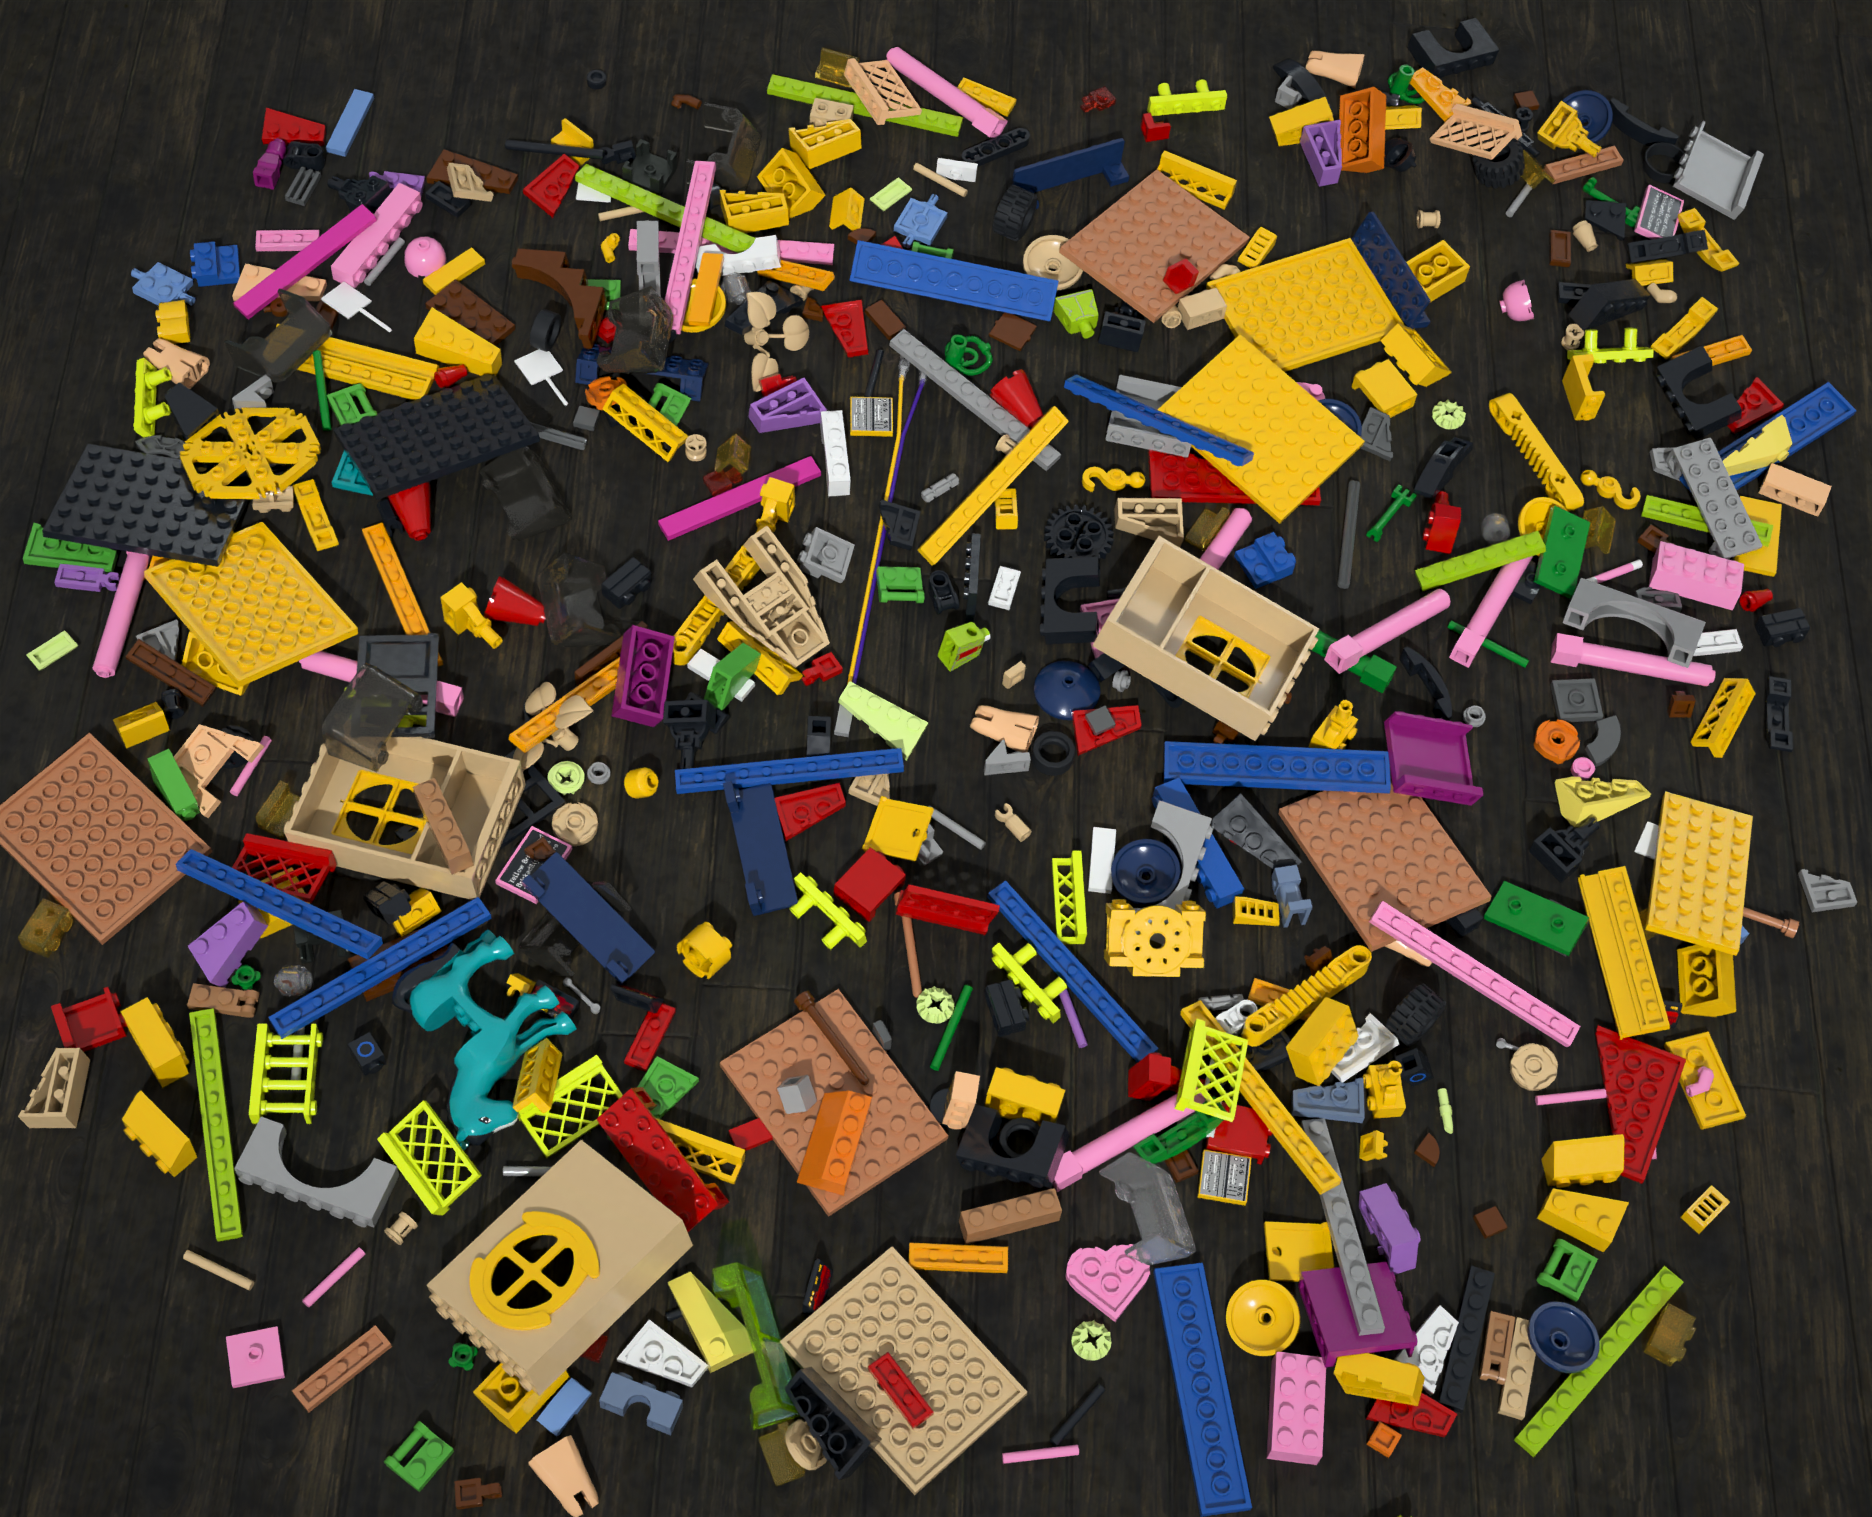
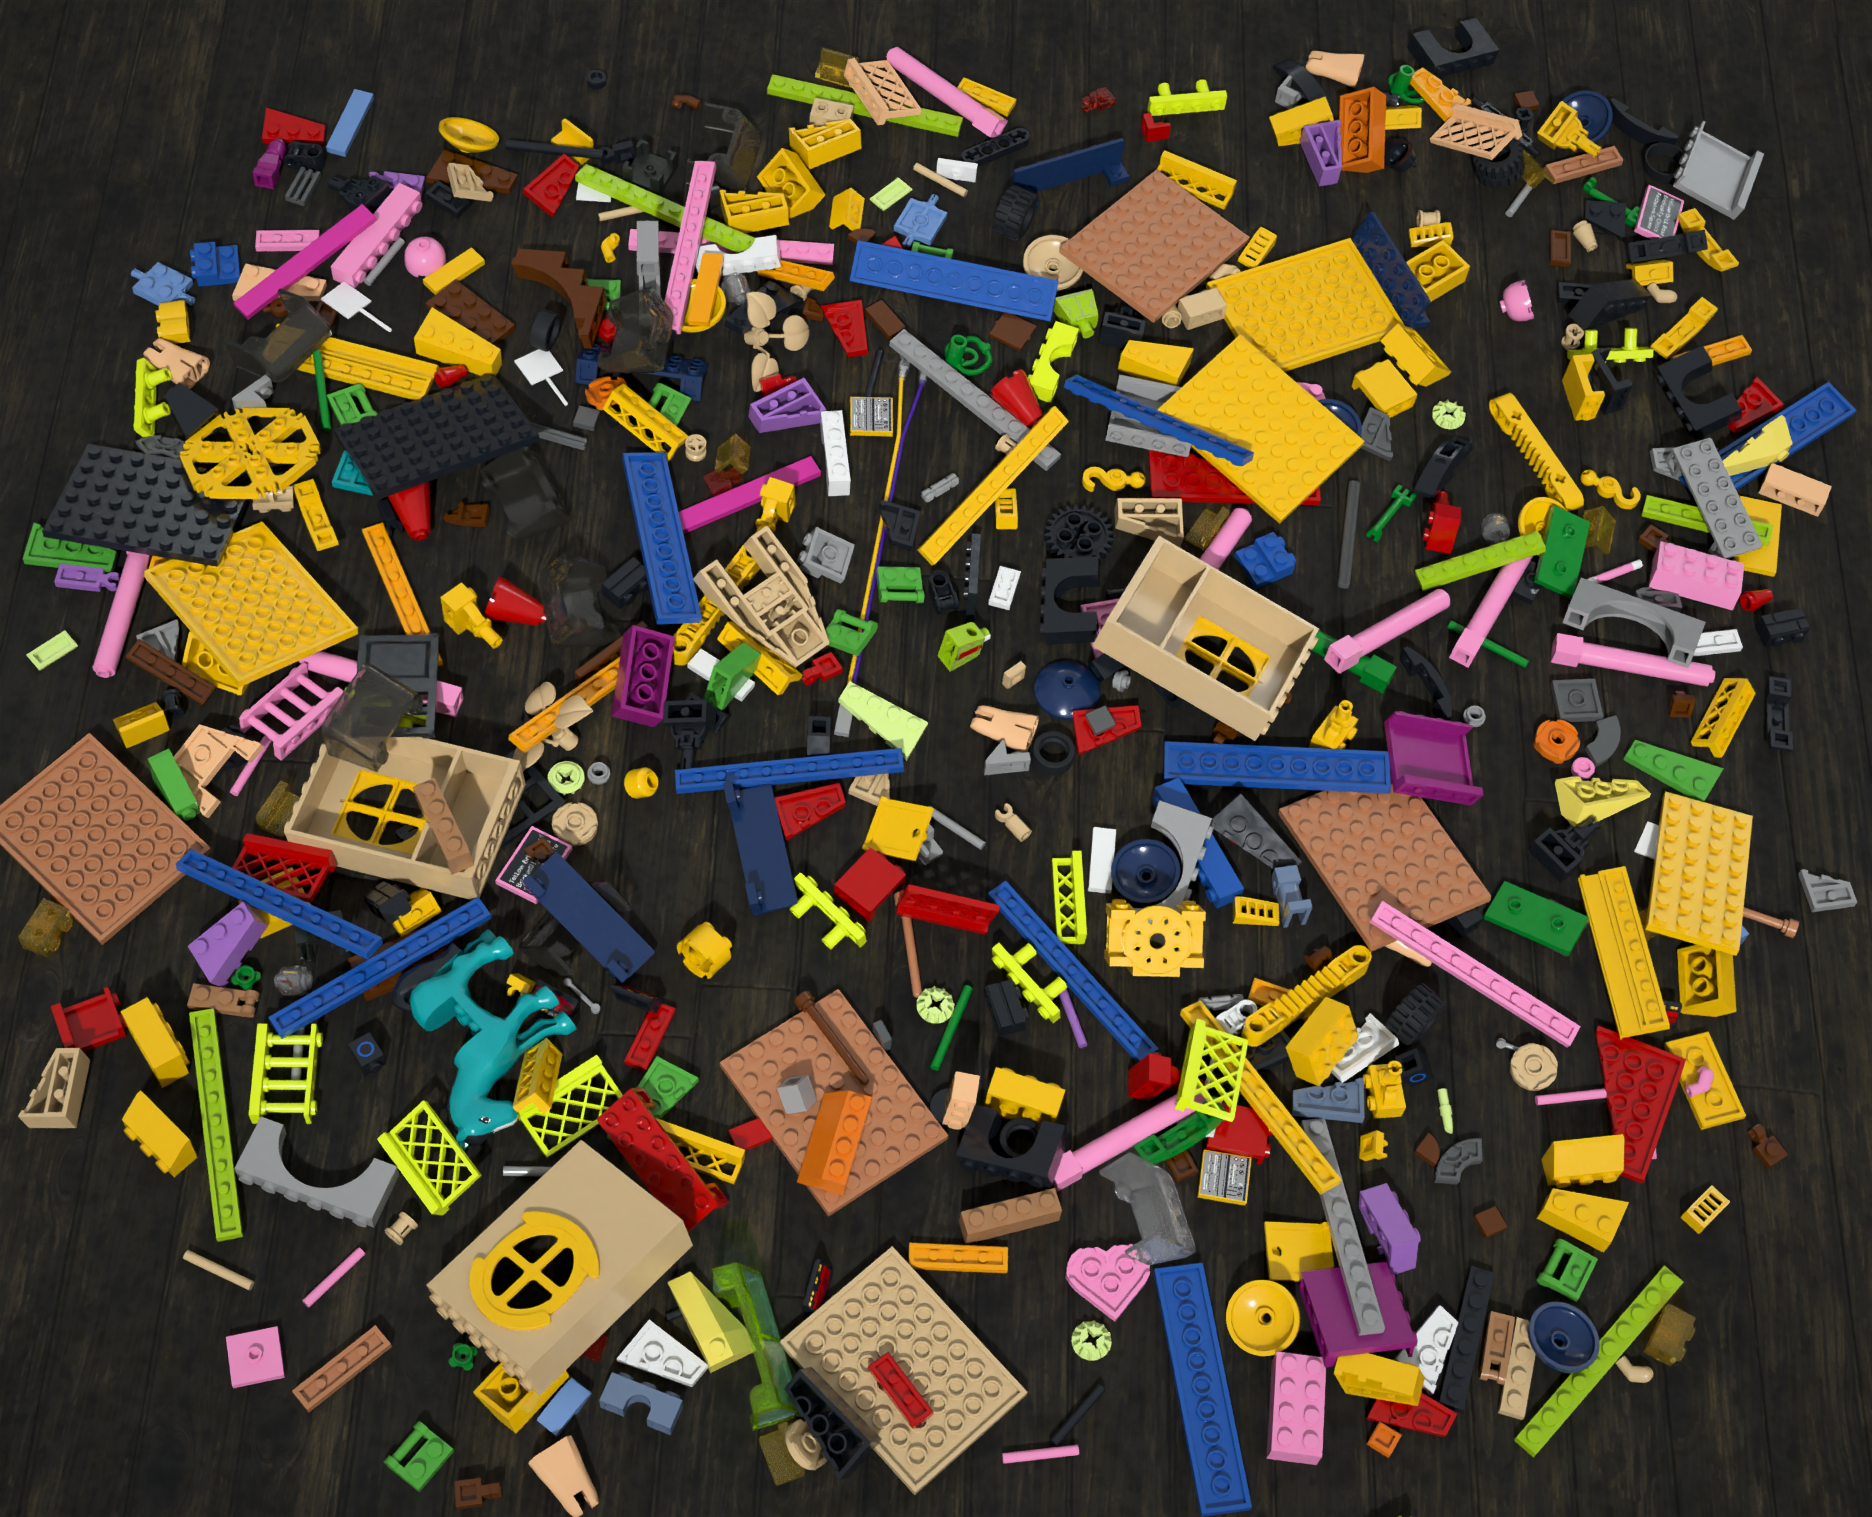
(299, 729): none -> bright pink fence
(468, 135): none -> yellow dish
(469, 515): none -> reddish brown slope
(661, 538): none -> blue plate
(846, 638): none -> bright green plate
(1059, 344): none -> neon yellow arch
(1155, 361): none -> yellow wedge
(1180, 276): red panel -> none
(1442, 230): none -> yellow slope
(1457, 1159): none -> dark grey tile
(1617, 391): none -> black panel
(1634, 1373): none -> tan arm
(1676, 770): none -> bright green wing
(1767, 1149): none -> reddish brown plate

